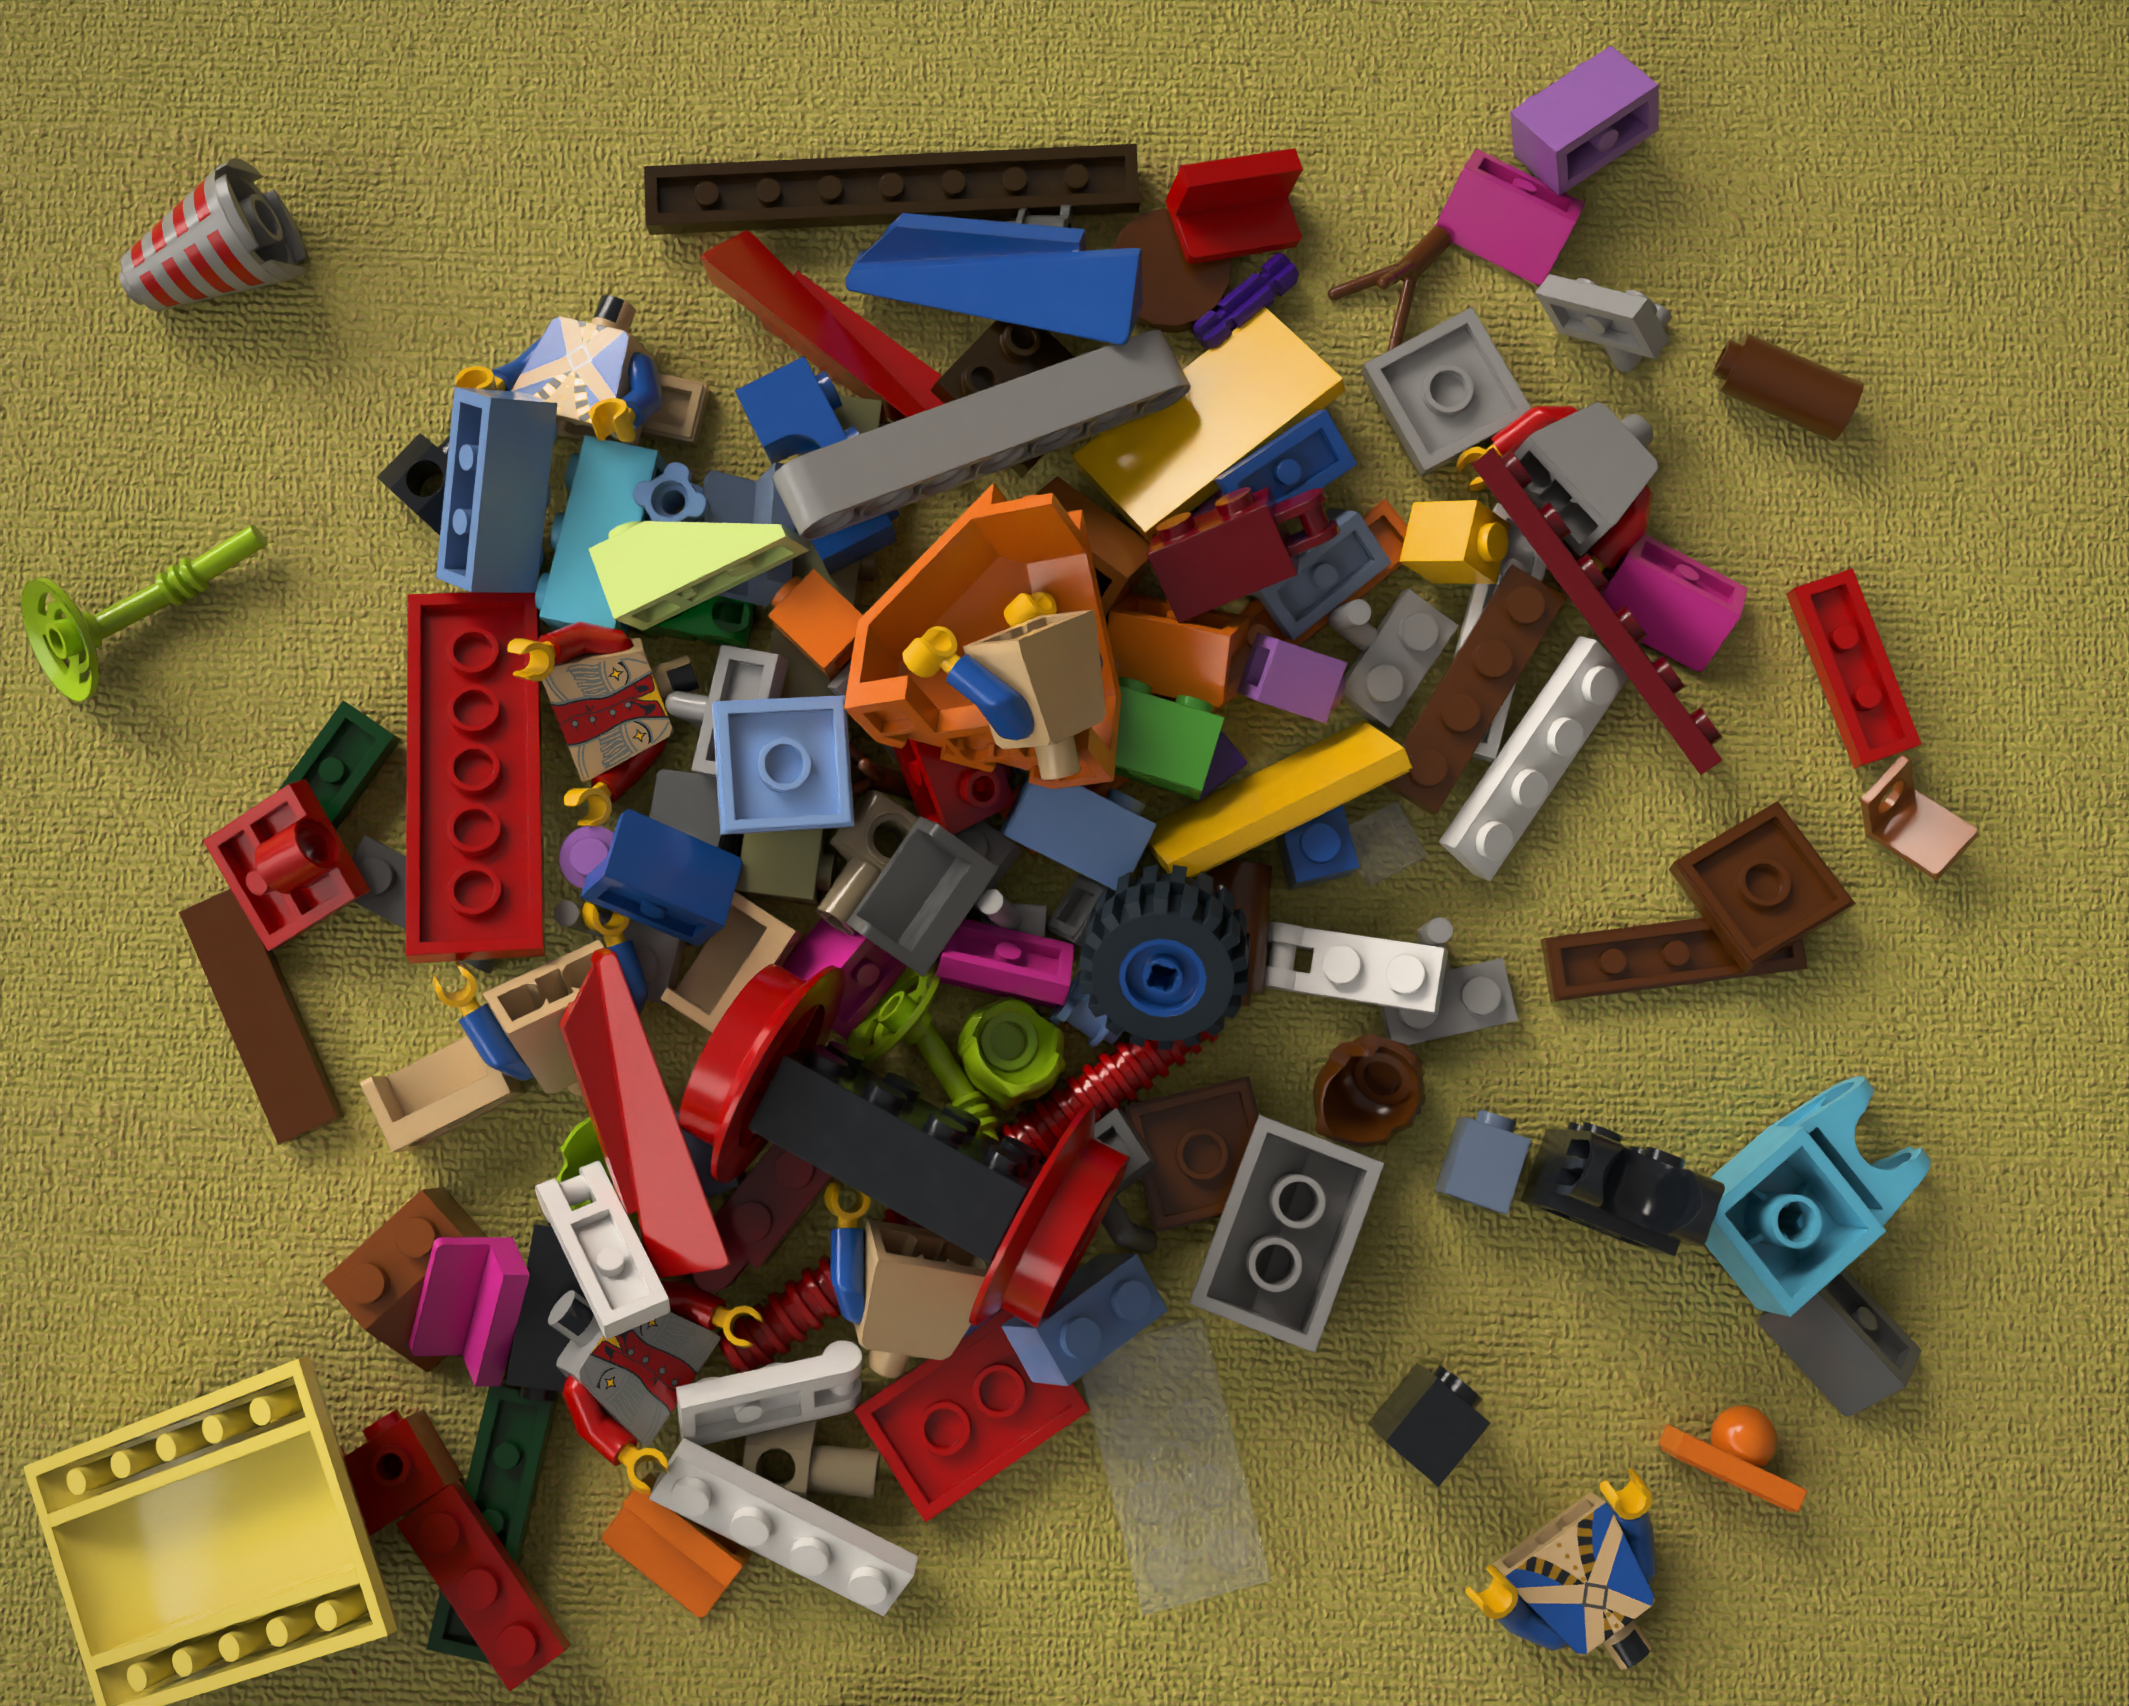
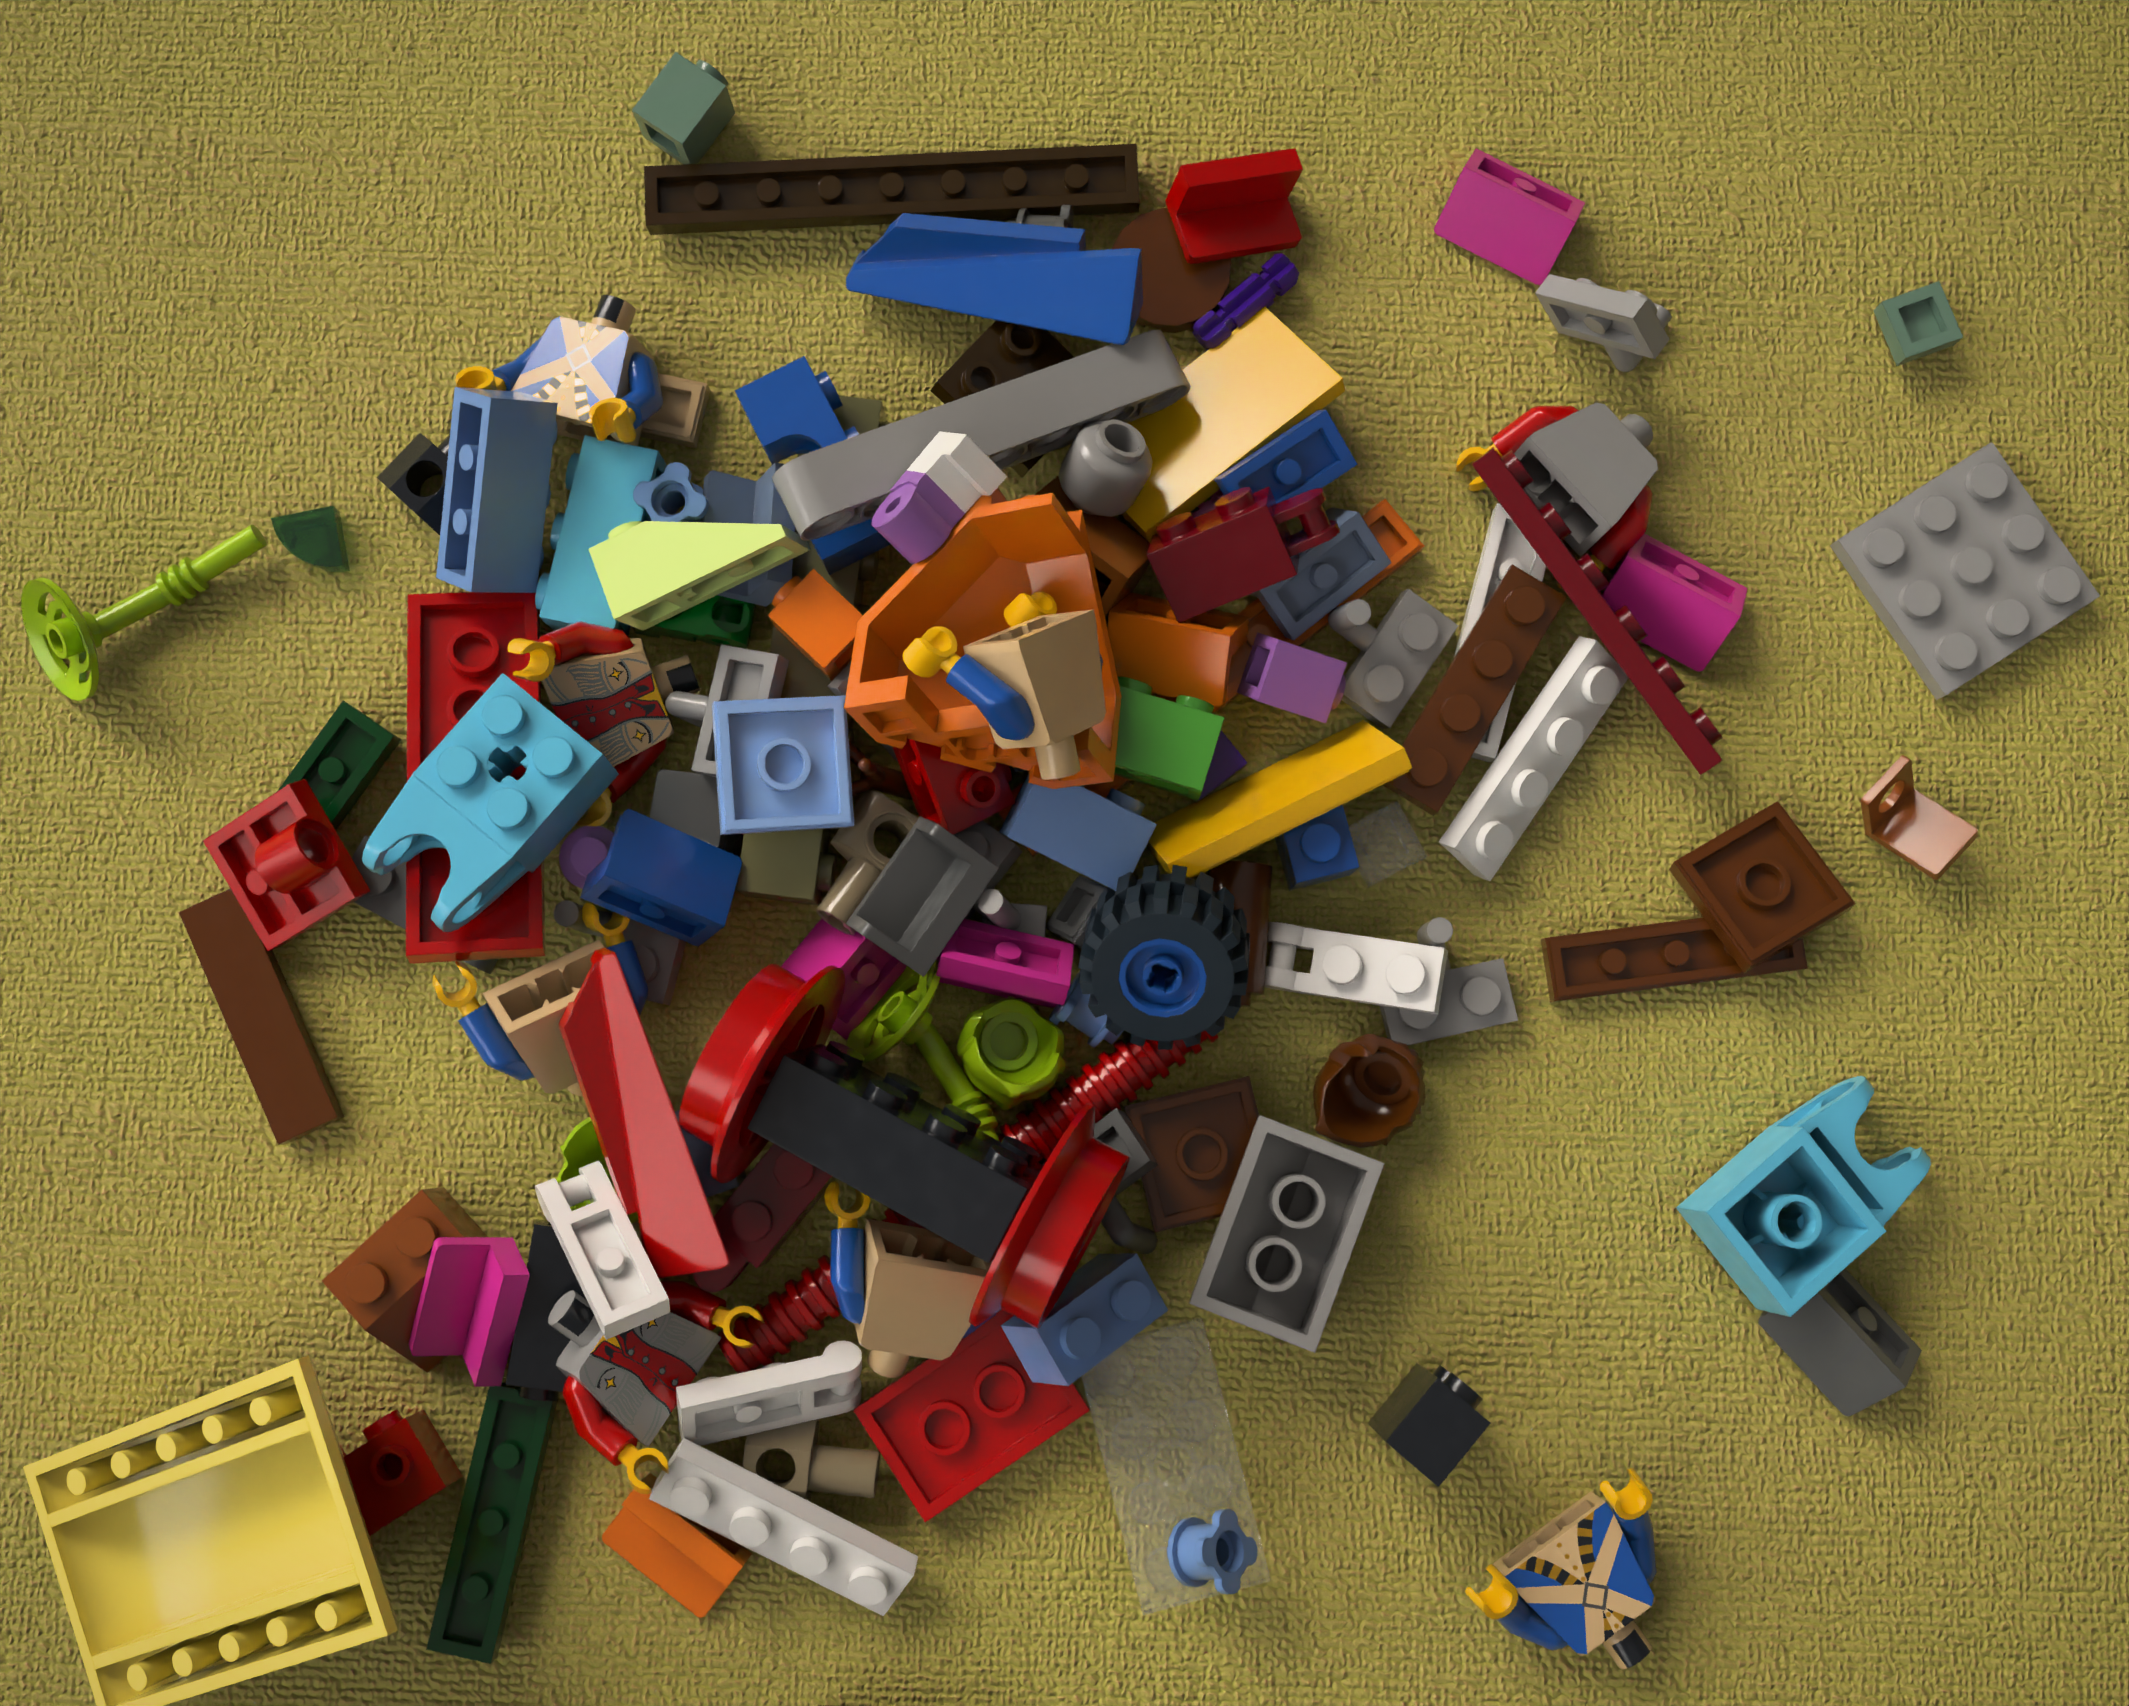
(215, 243): light grey cone -> none
(314, 538): none -> clear green tile
(437, 1095): tan panel -> none
(479, 812): none -> medium azure brick
(483, 1585): red plate -> none
(685, 109): none -> sand green brick
(730, 961): tan panel -> none
(822, 327): red wedge -> none
(935, 495): none -> leg
(1105, 468): none -> light grey head
(1211, 1551): none -> medium blue brick
(1406, 270): reddish brown plant -> none
(1445, 391): light grey plate -> none
(1455, 542): yellow brick -> none
(1483, 1161): sand blue brick -> none
(1585, 120): medium lavender brick -> none
(1621, 1190): black brick -> none
(1741, 1445): orange tile -> none
(1787, 385): reddish brown brick -> none
(1853, 668): red plate -> none
(1918, 323): none -> sand green plate
(1964, 571): none -> light grey plate

